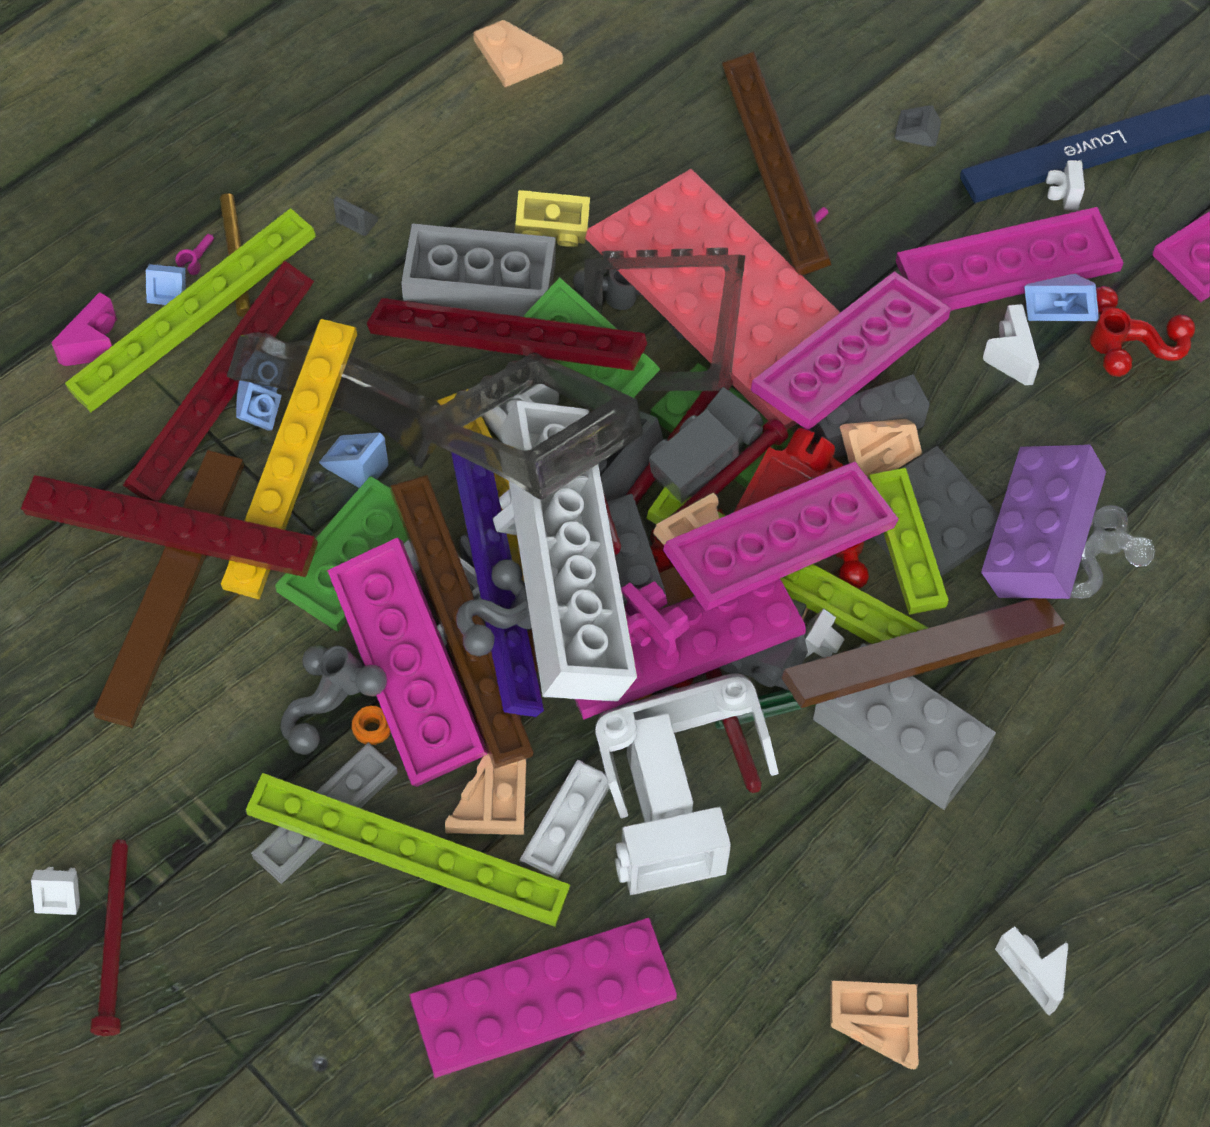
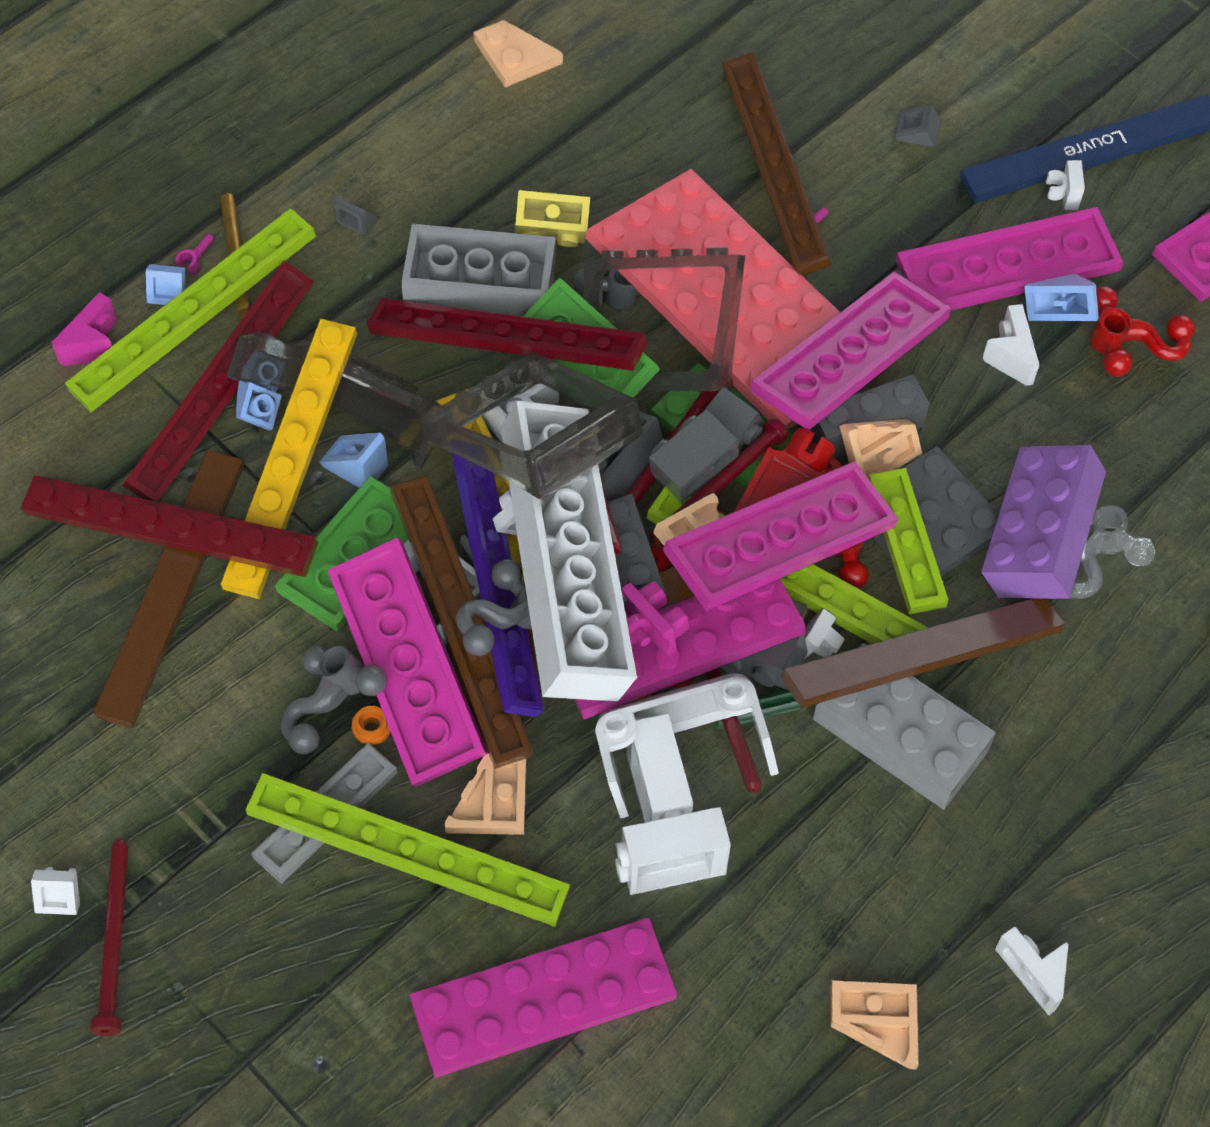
(566, 821): white tile -> none

